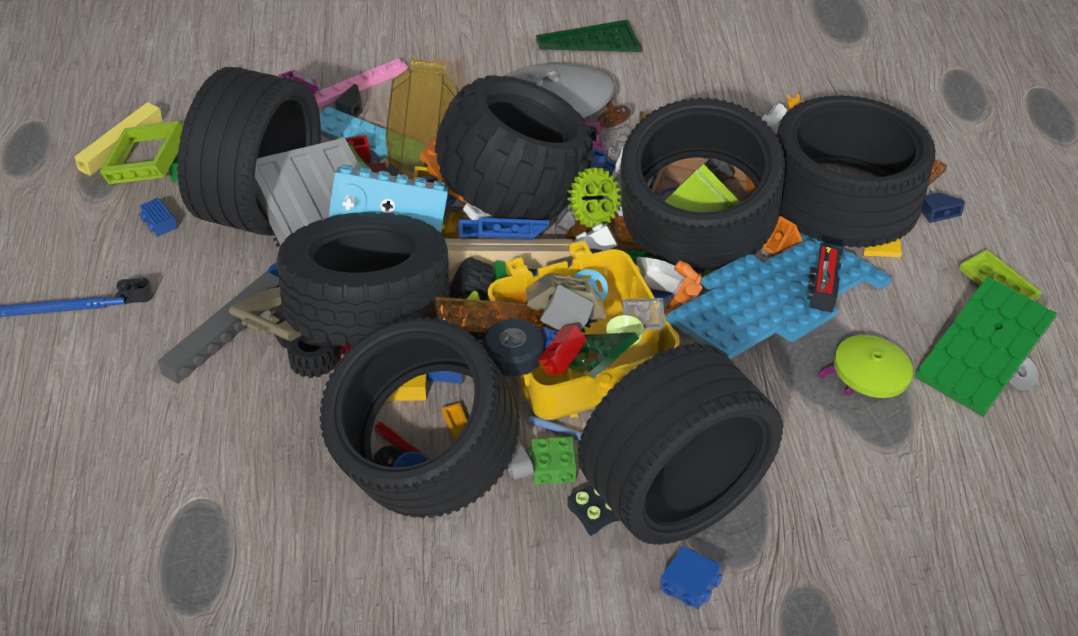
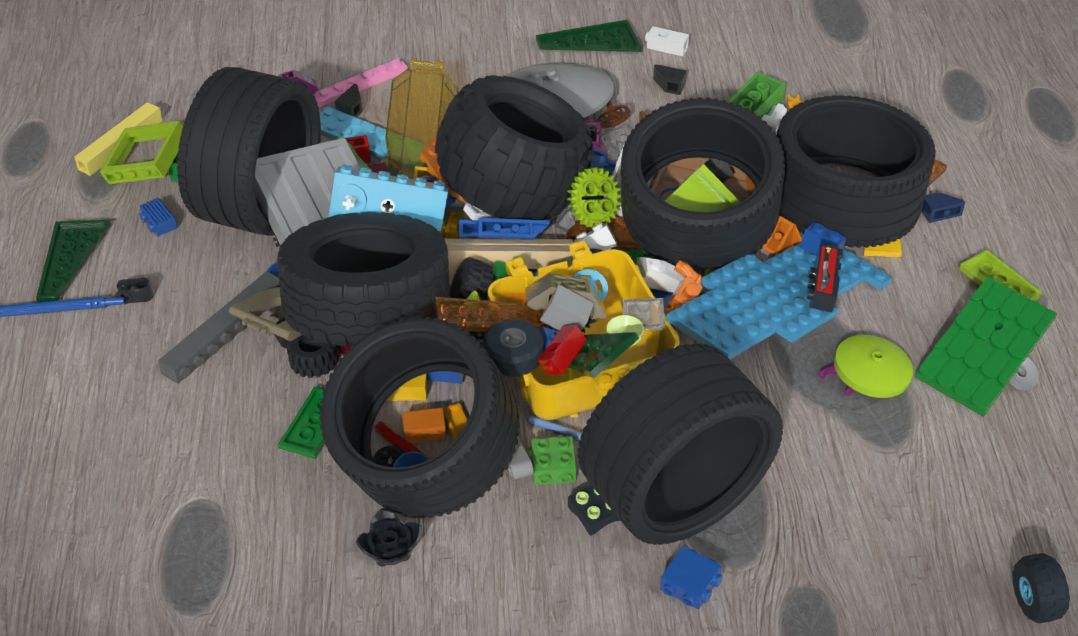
(67, 252): none -> dark green wing
(304, 432): none -> green tile
(389, 539): none -> black brick
(424, 425): none -> orange brick
(667, 41): none -> white brick
(670, 79): none -> pearl dark grey slope
(760, 94): none -> bright green brick
(818, 234): none -> blue brick
(1041, 588): none -> black wheel

